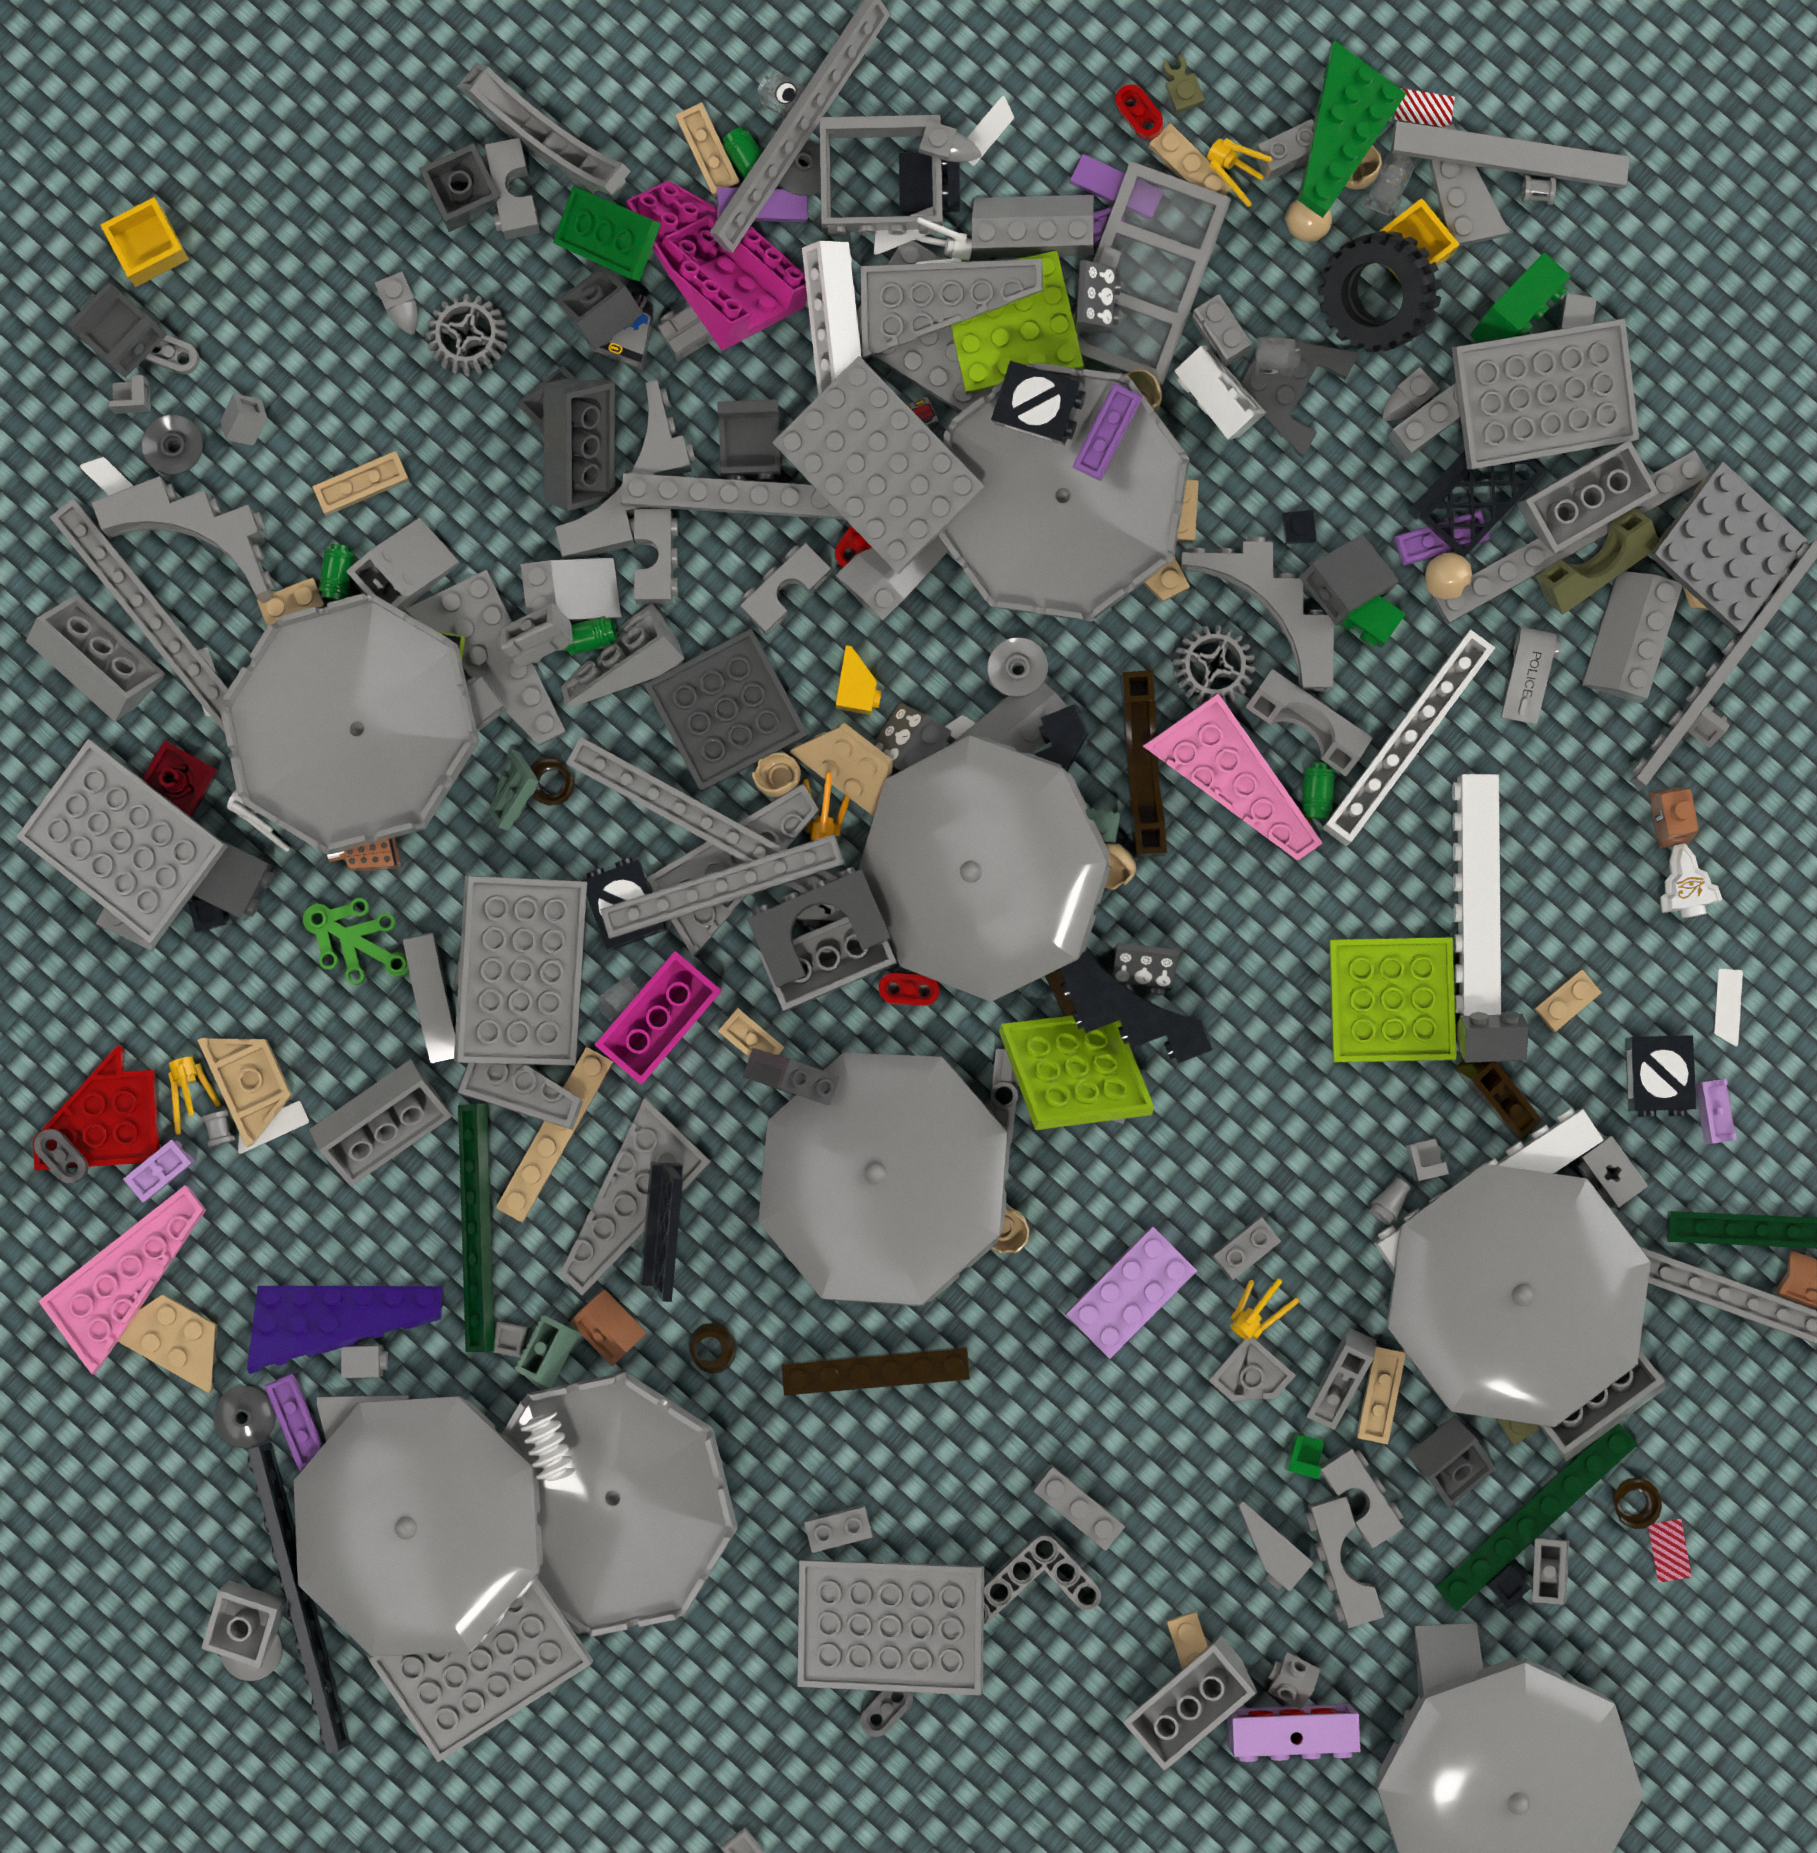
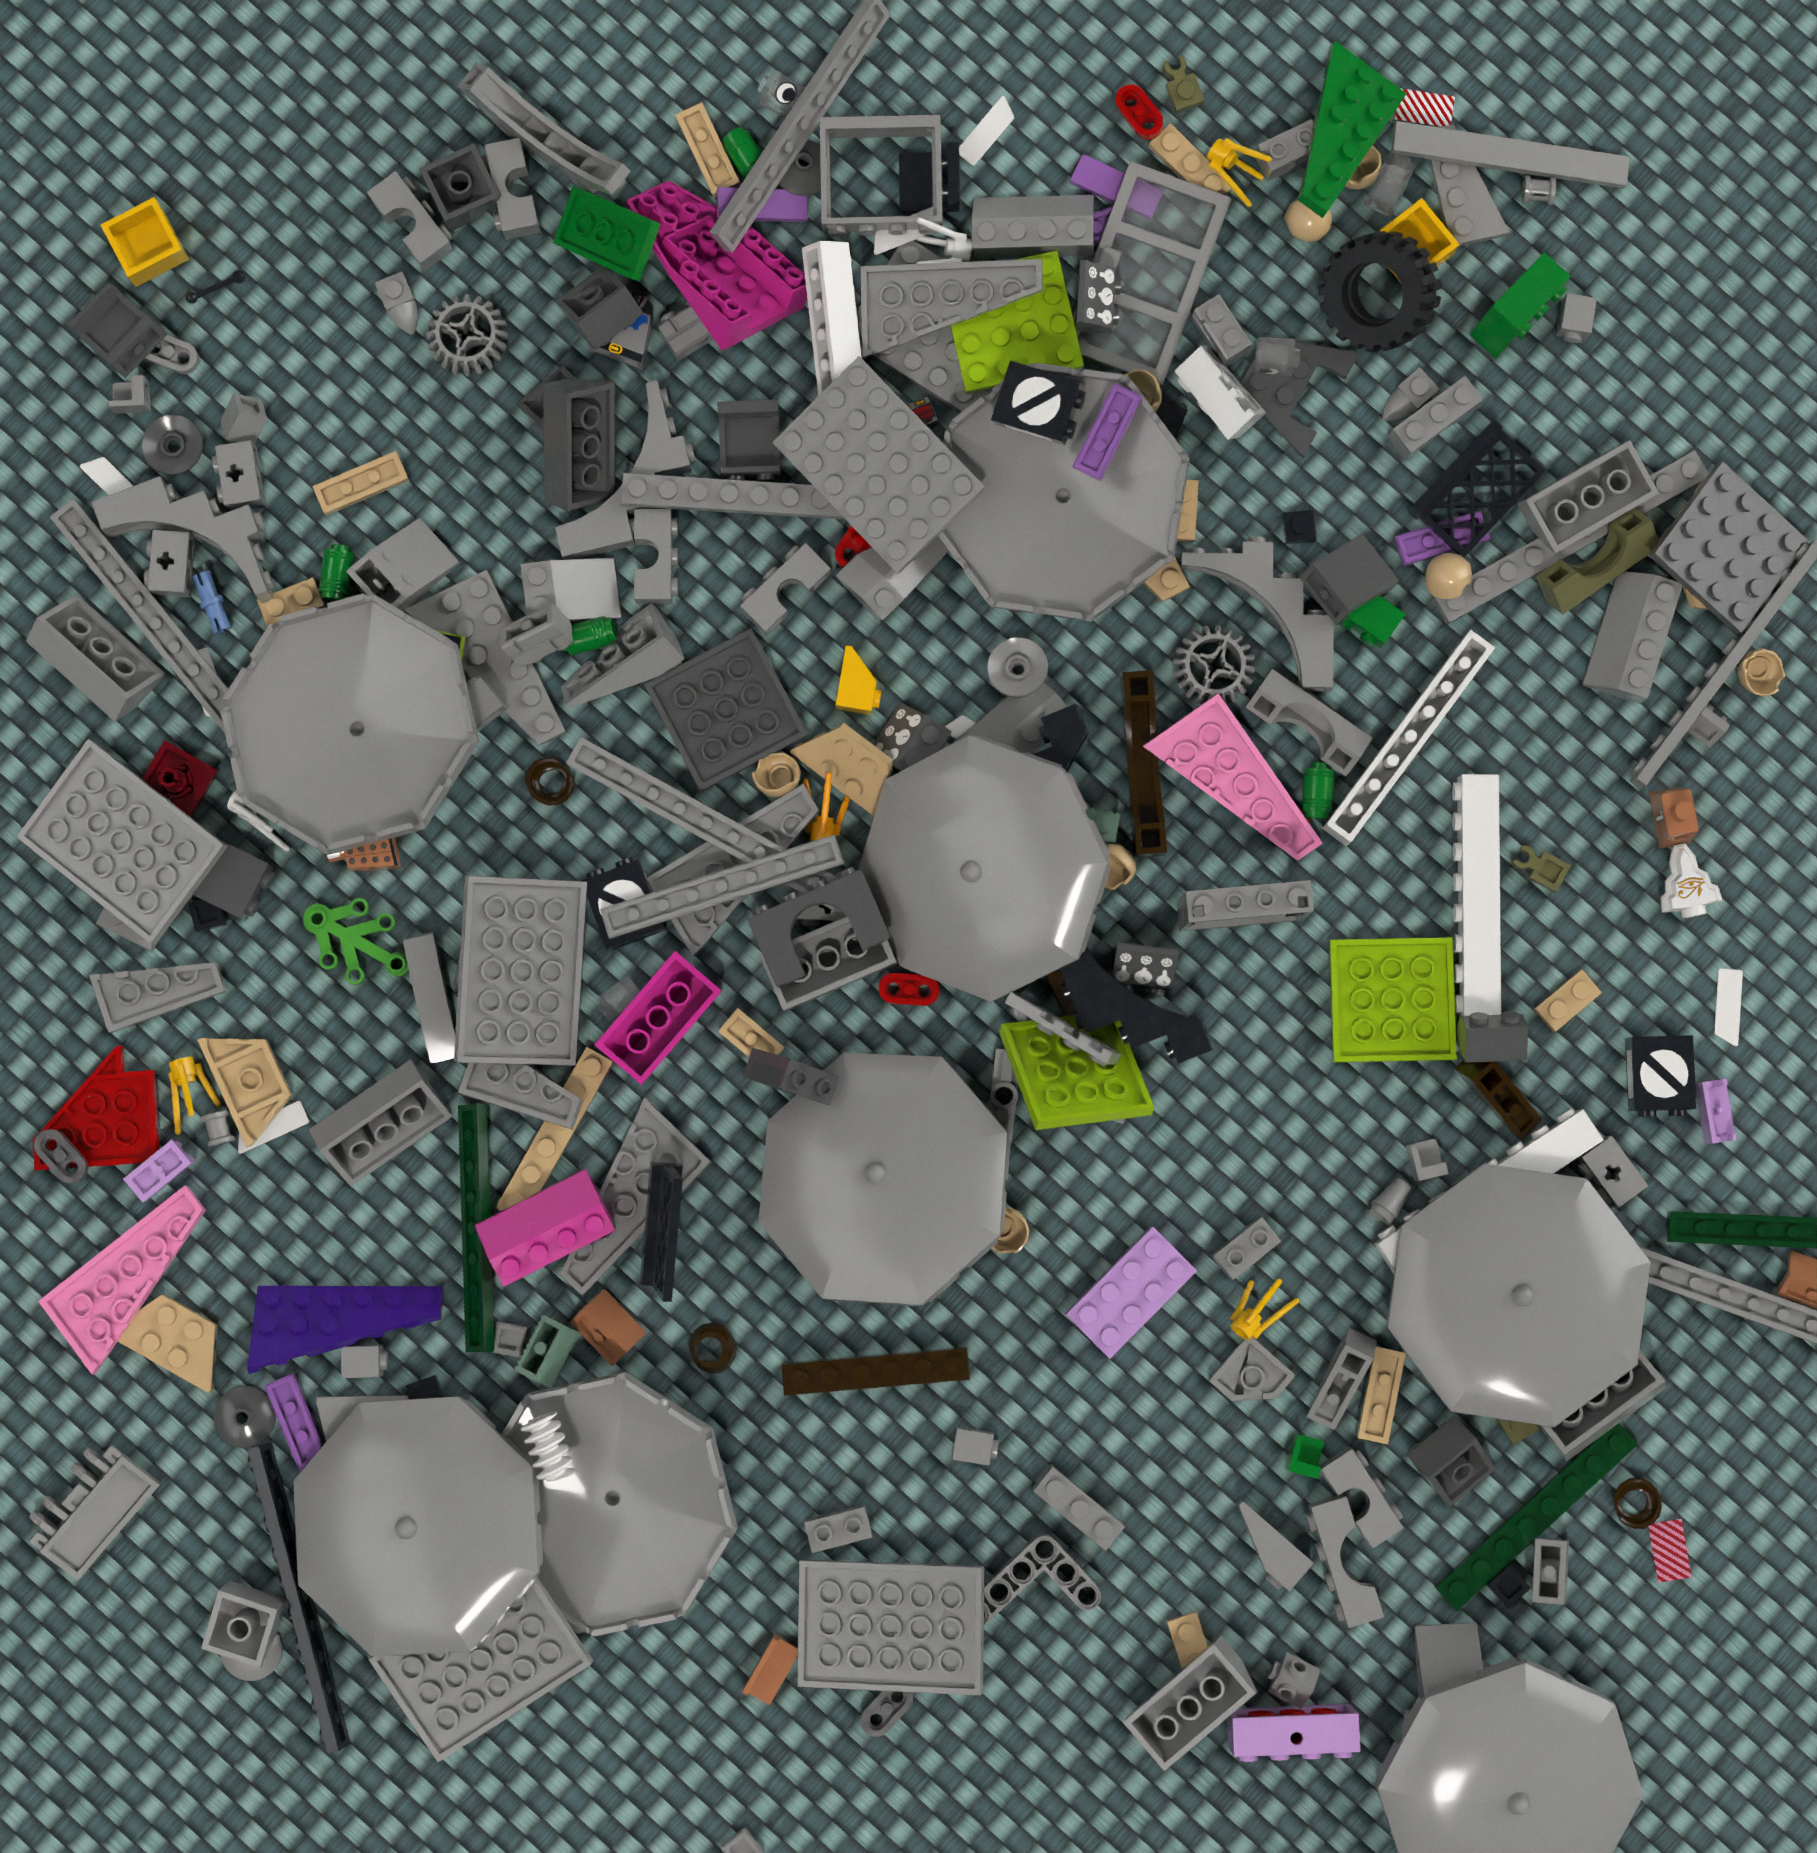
(95, 1513): none -> light grey hinge
(149, 993): none -> light grey wing
(177, 579): none -> light grey brick
(211, 602): none -> medium blue pin
(237, 277): none -> black hinge
(249, 488): none -> light grey brick
(396, 199): none -> light grey arch
(425, 1388): none -> black plate
(513, 791): sand green wing -> none
(544, 1227): none -> dark pink slope
(771, 1669): none -> nougat panel
(947, 144): light grey plate -> none
(974, 1446): none -> light grey brick
(1072, 1036): none -> light grey wing
(1171, 416): none -> black plate
(1244, 905): none -> light grey window
(1529, 674): light grey door -> none
(1545, 393): light grey plate -> none
(1546, 870): none -> olive plate
(1761, 672): none -> tan hair

